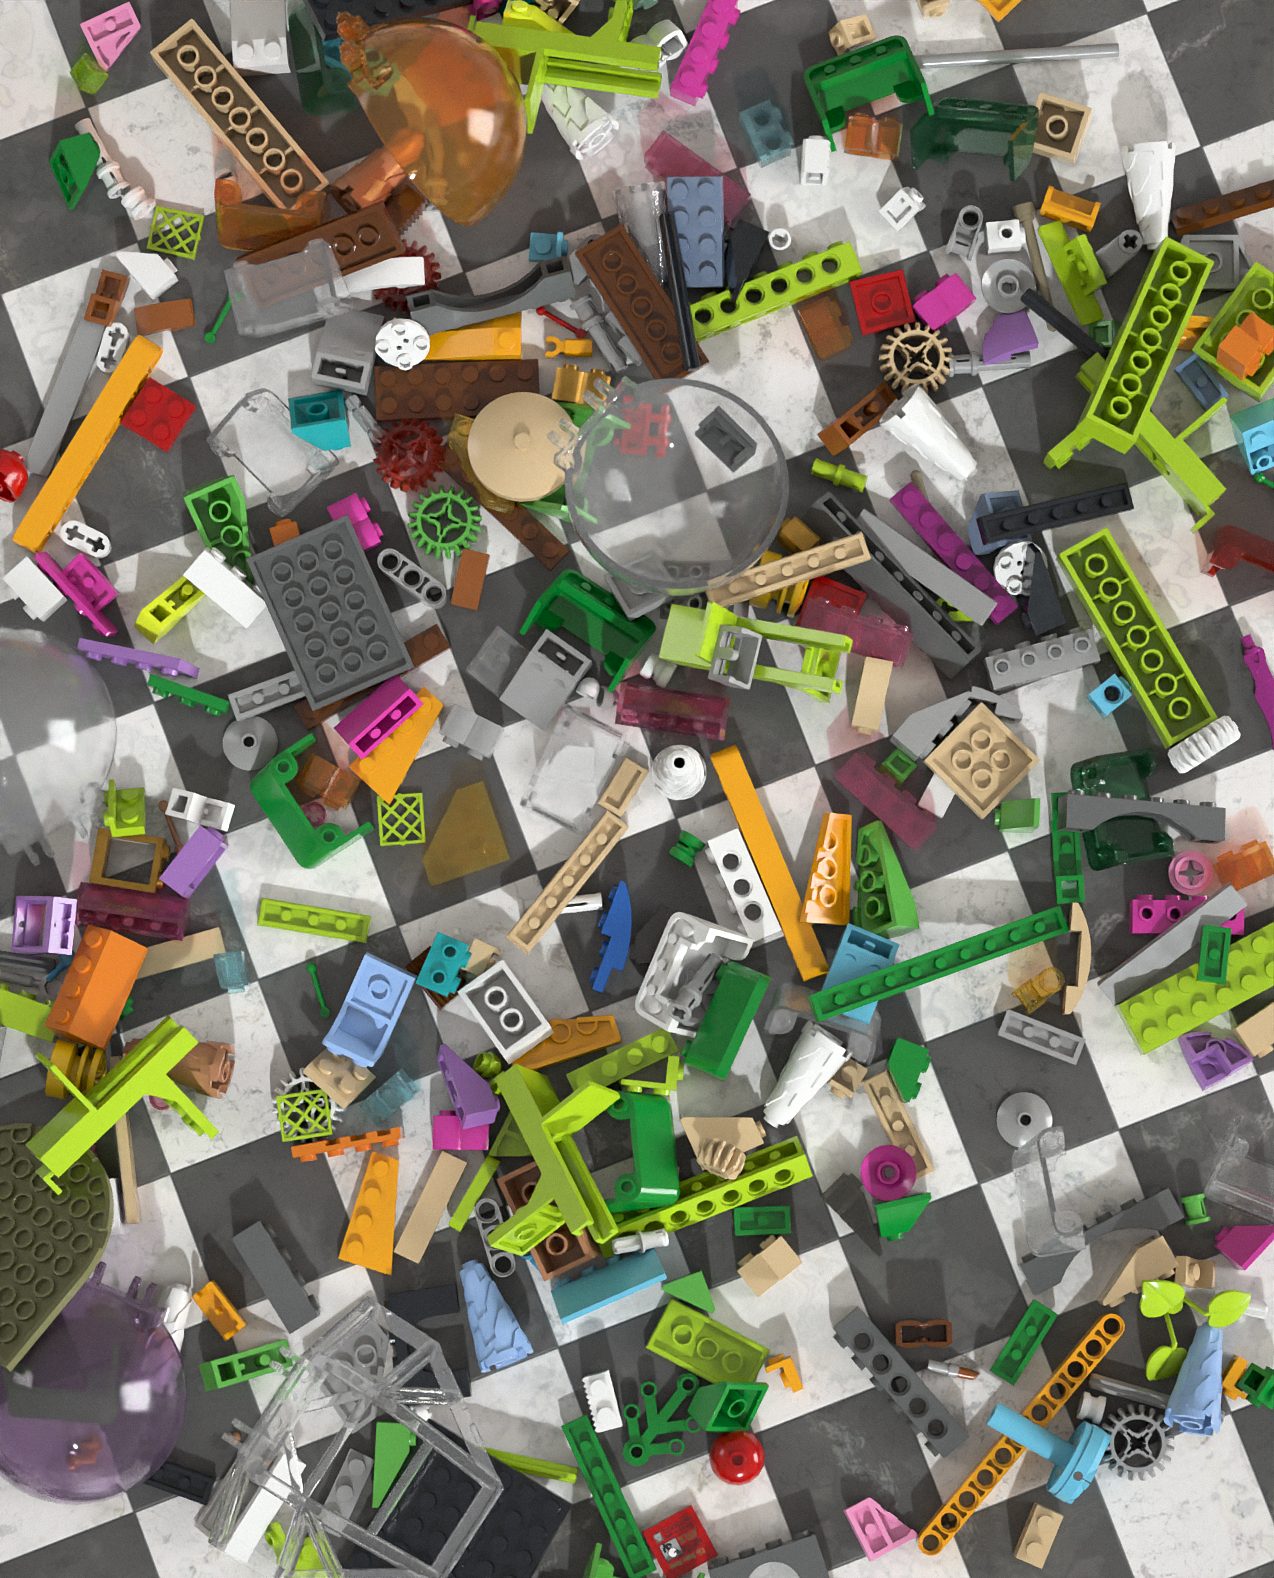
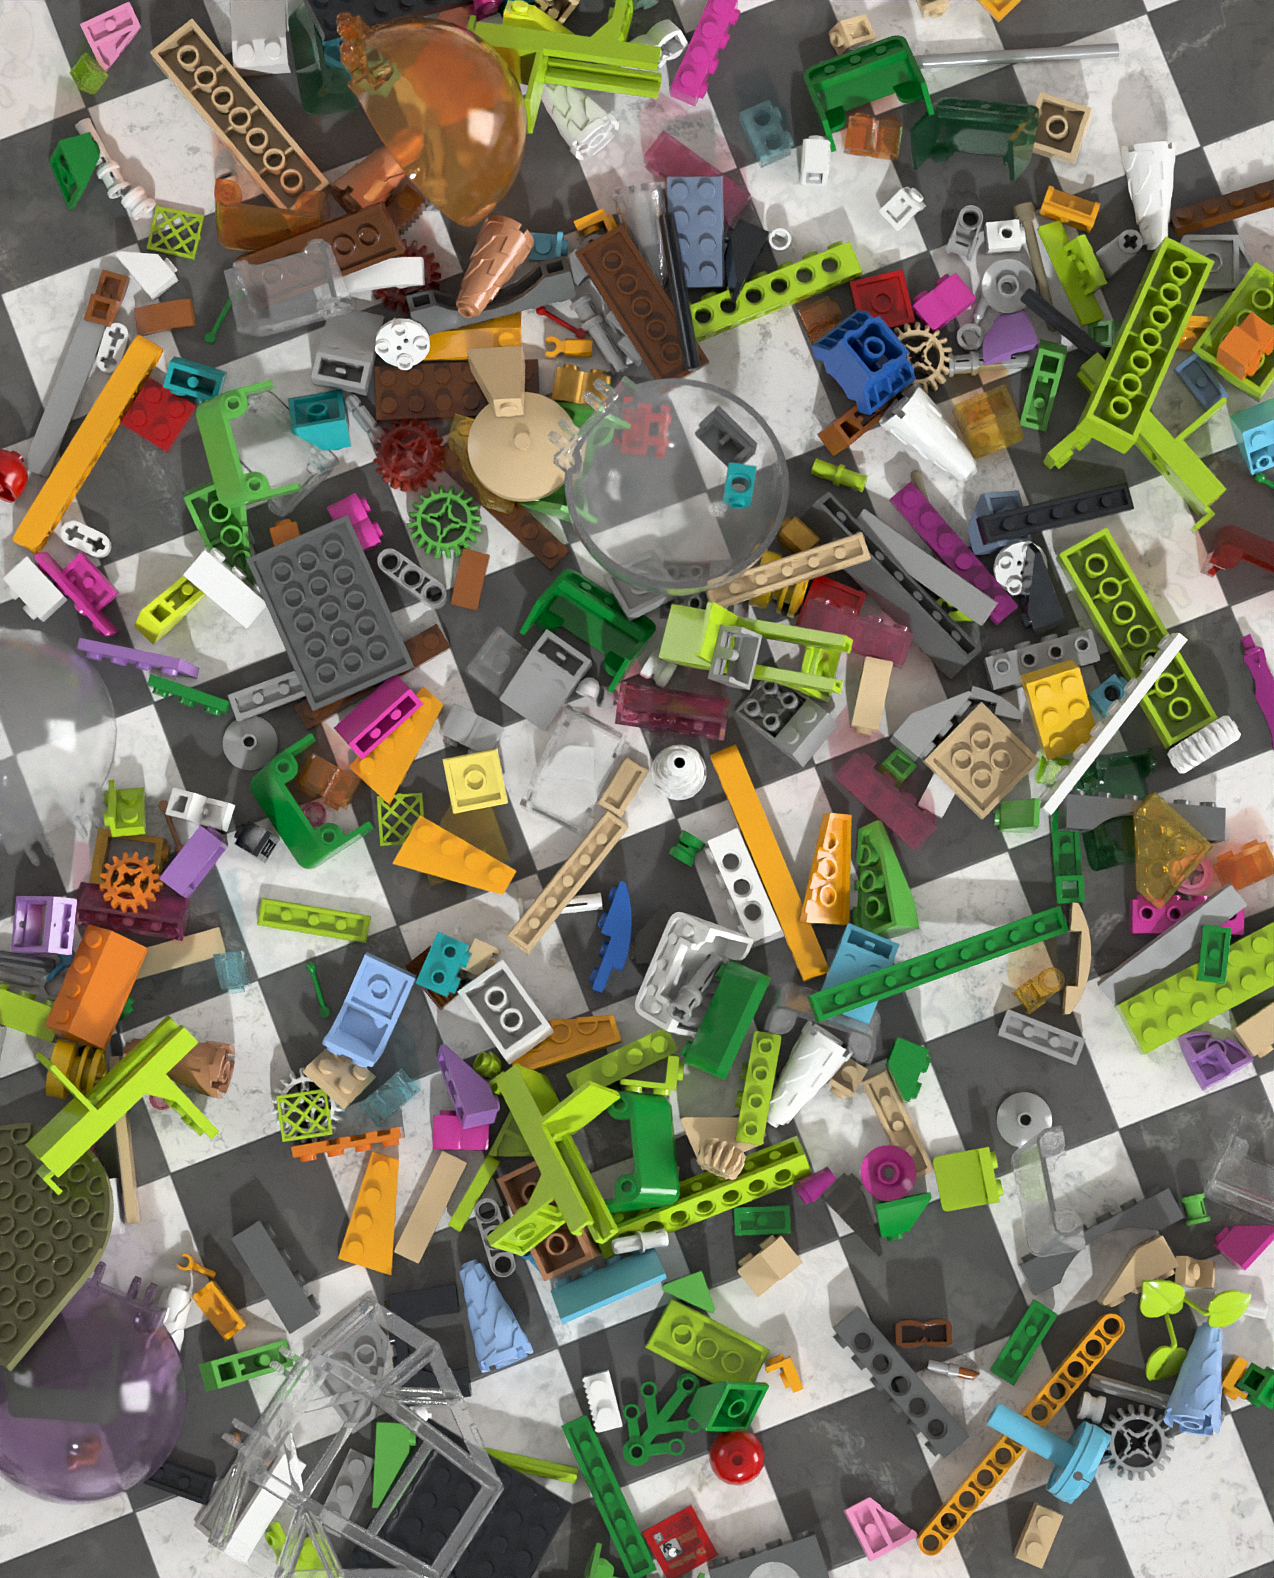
(137, 875): none -> orange gear
(193, 1265): none -> light orange hand
(194, 379): none -> teal brick
(231, 485): none -> bright green windscreen
(256, 840): none -> black slope
(451, 858): none -> light orange wing
(475, 781): none -> light yellow plate
(493, 262): none -> nougat cone
(500, 377): none -> tan slope
(591, 223): none -> light orange bracket
(743, 475): none -> teal brick
(758, 1087): none -> lime bracket
(787, 720): none -> light grey slope
(814, 1185): none -> magenta cone
(865, 360): none -> blue slope
(967, 1179): none -> lime bracket
(978, 314): none -> light grey piece
(988, 422): none -> clear yellow slope
(1043, 385): none -> bright green slope
(1049, 770): none -> clear neon green slope
(1058, 708): none -> yellow brick
(1118, 712): none -> white plate
(1164, 849): none -> clear yellow plate

